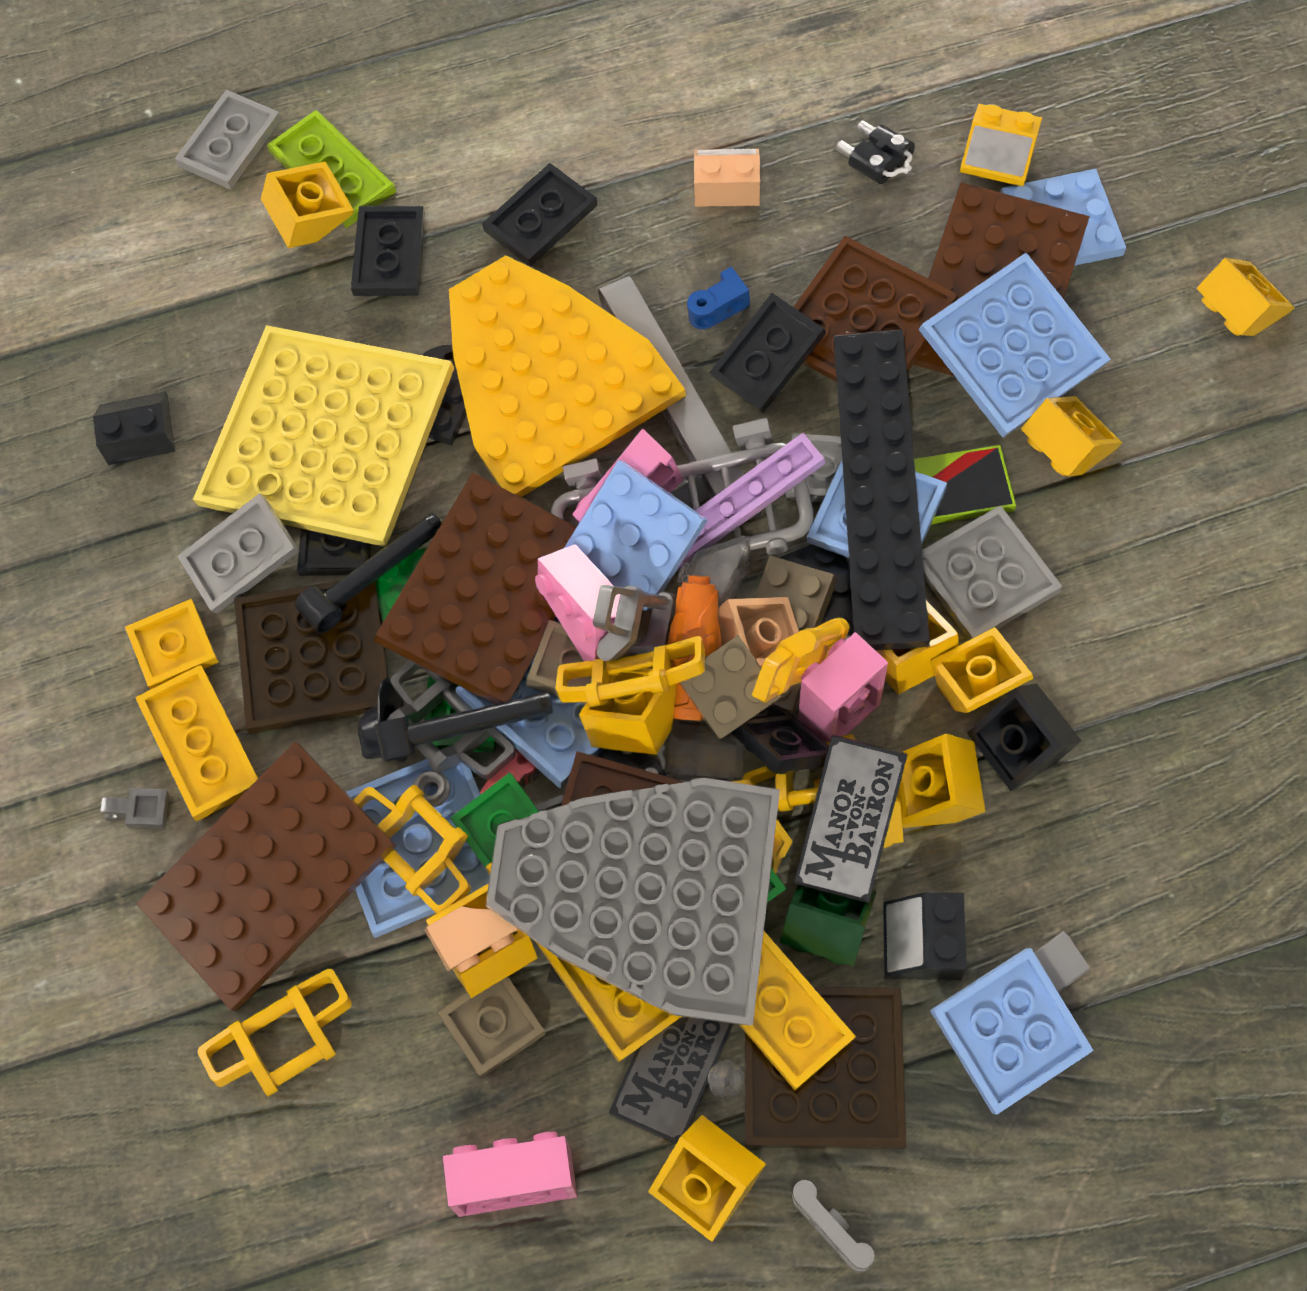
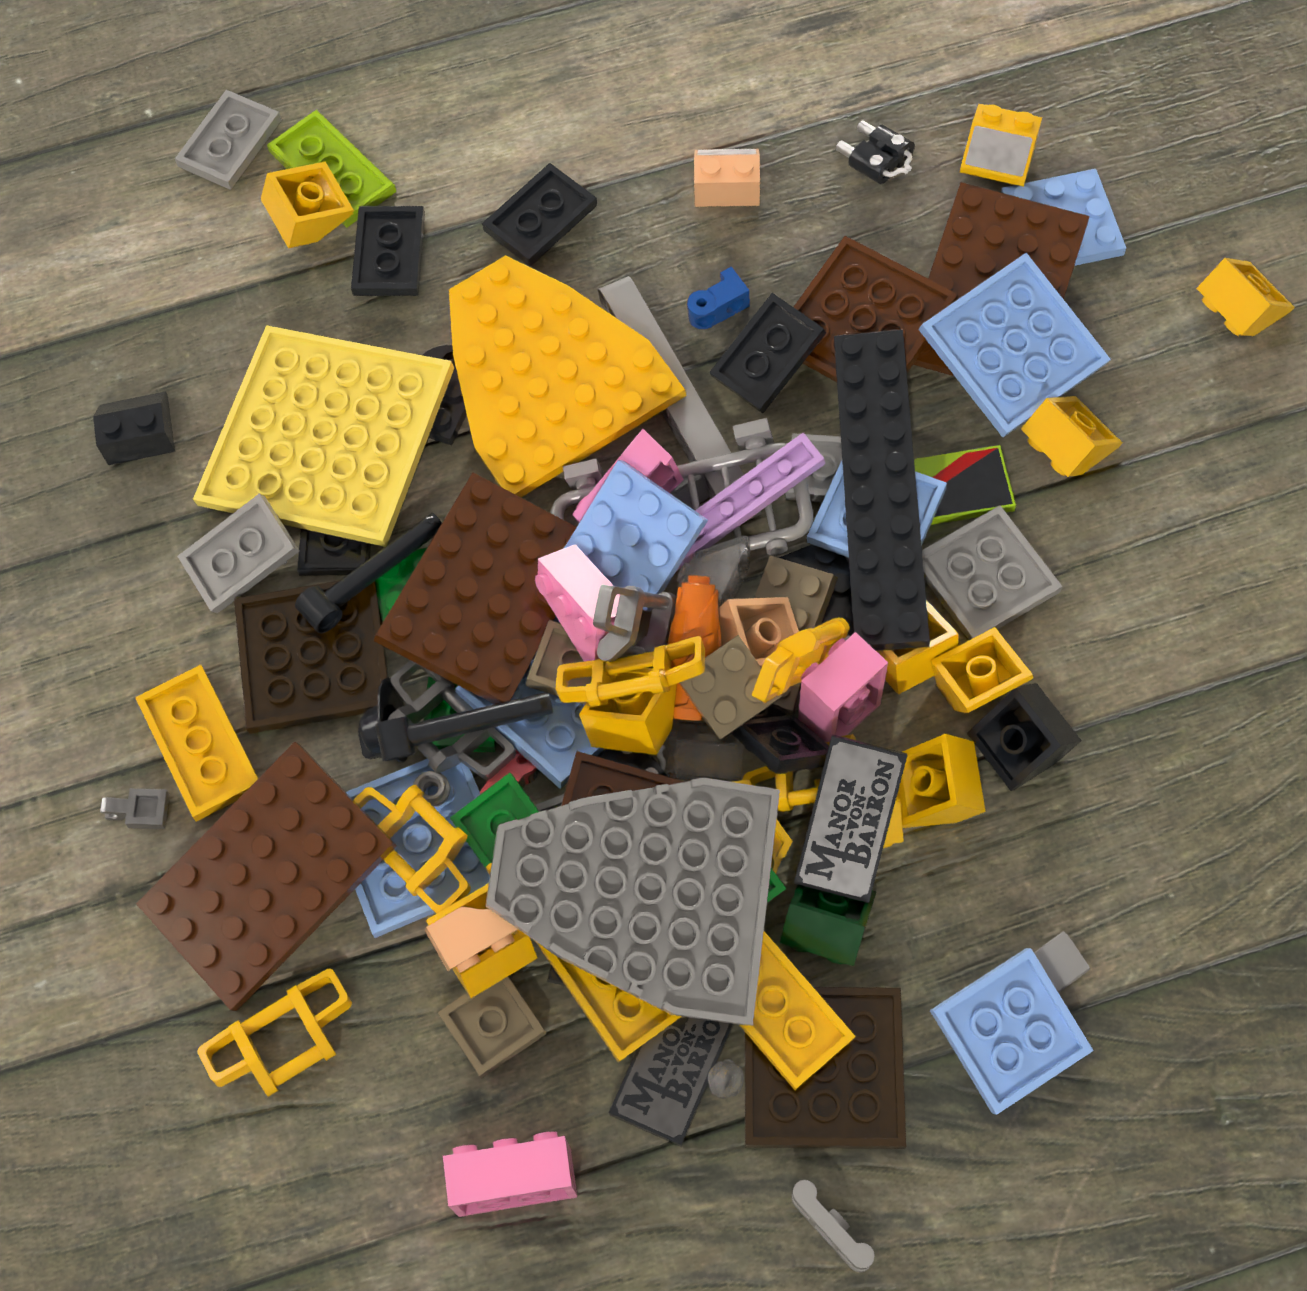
(171, 643): yellow plate -> none
(706, 1177): yellow slope -> none
(925, 937): black slope -> none

